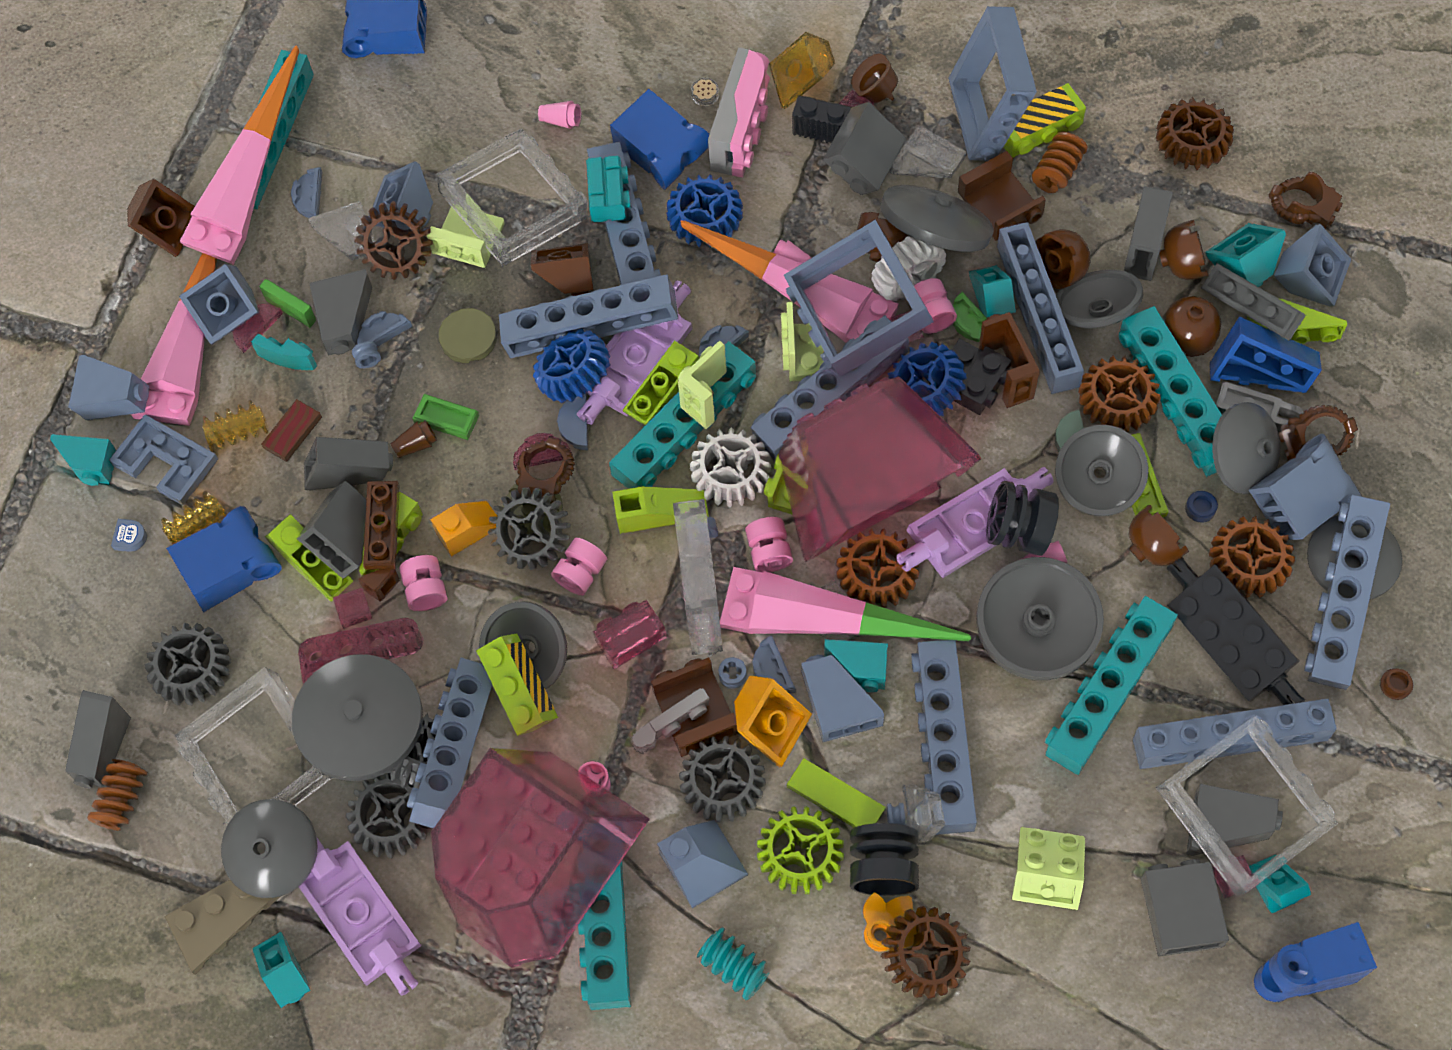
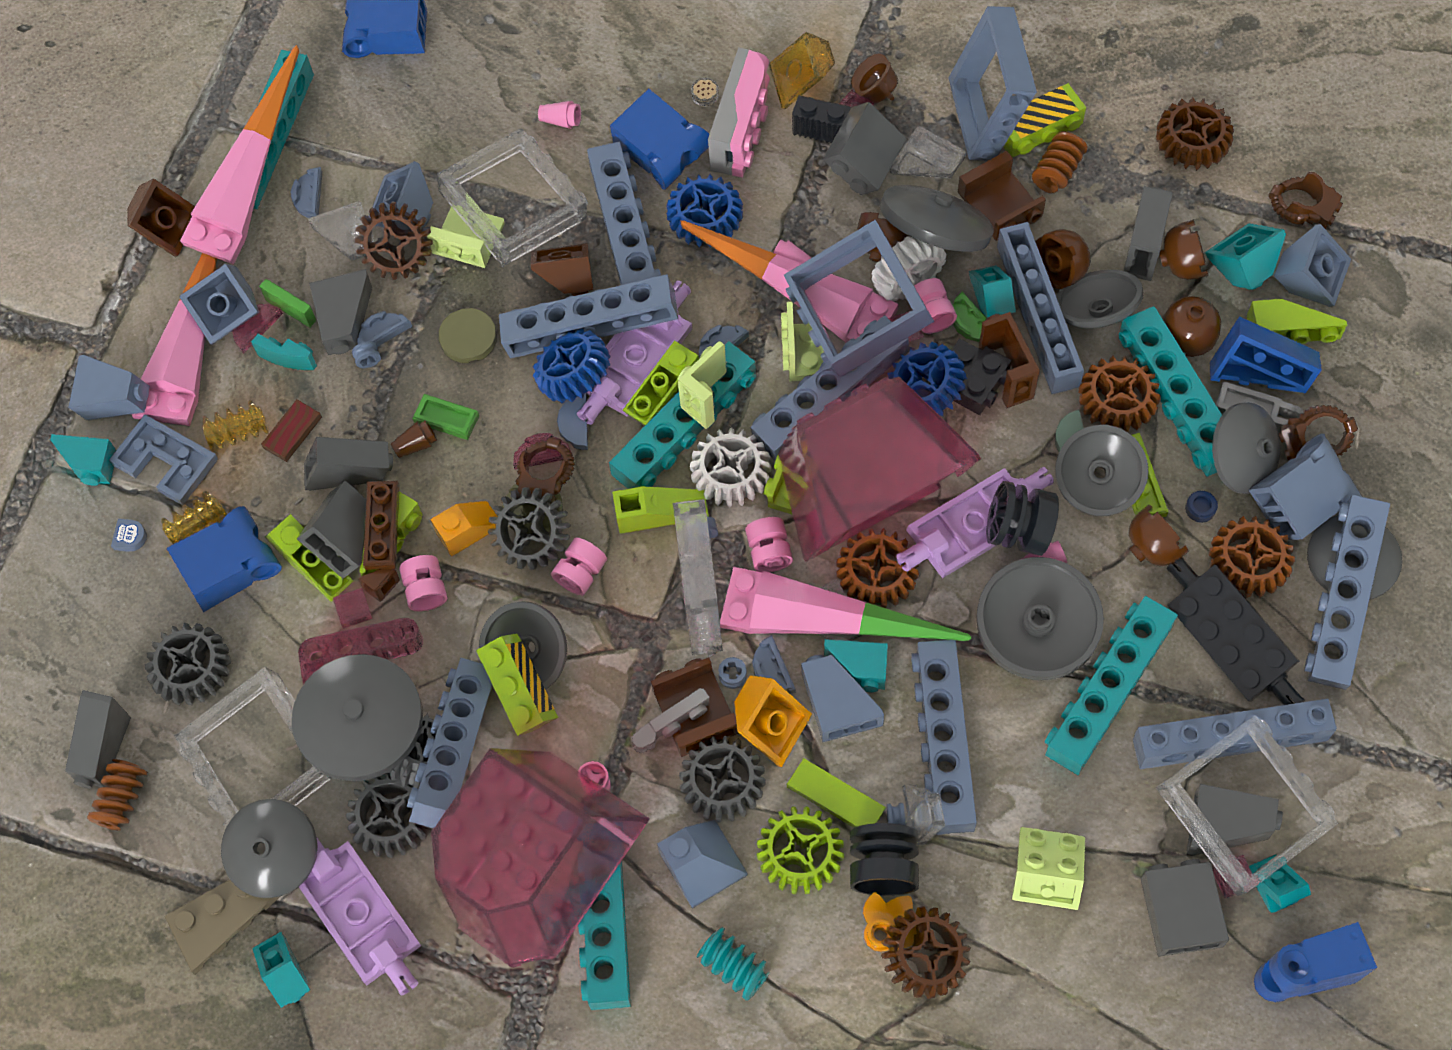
(606, 188): teal brick -> none
(629, 633): clear pink brick -> none
(1253, 301): dark grey tile -> none
(1396, 684): reddish brown plate -> none

